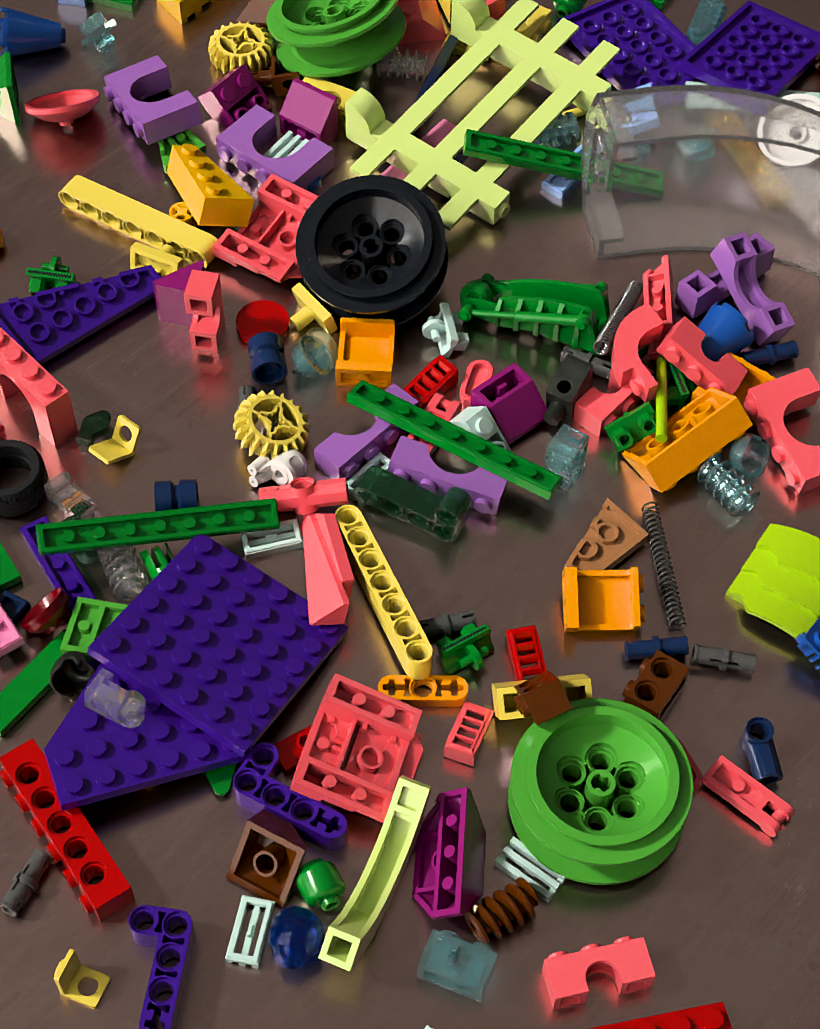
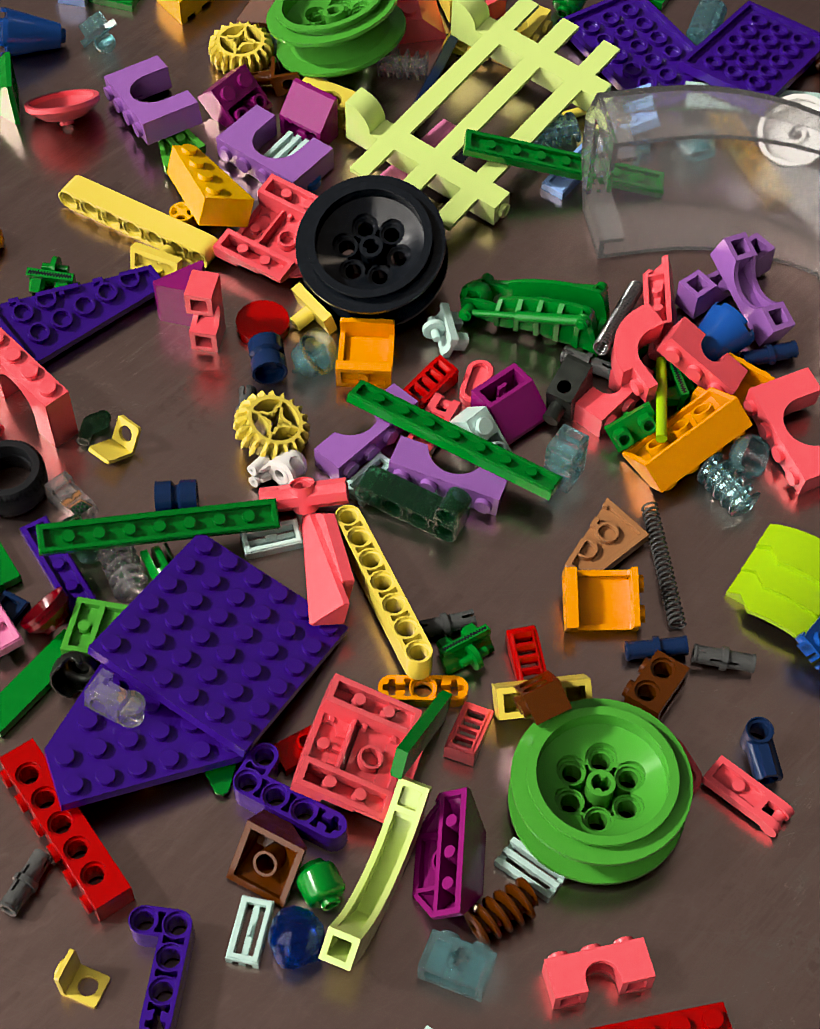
(420, 734): none -> green tile

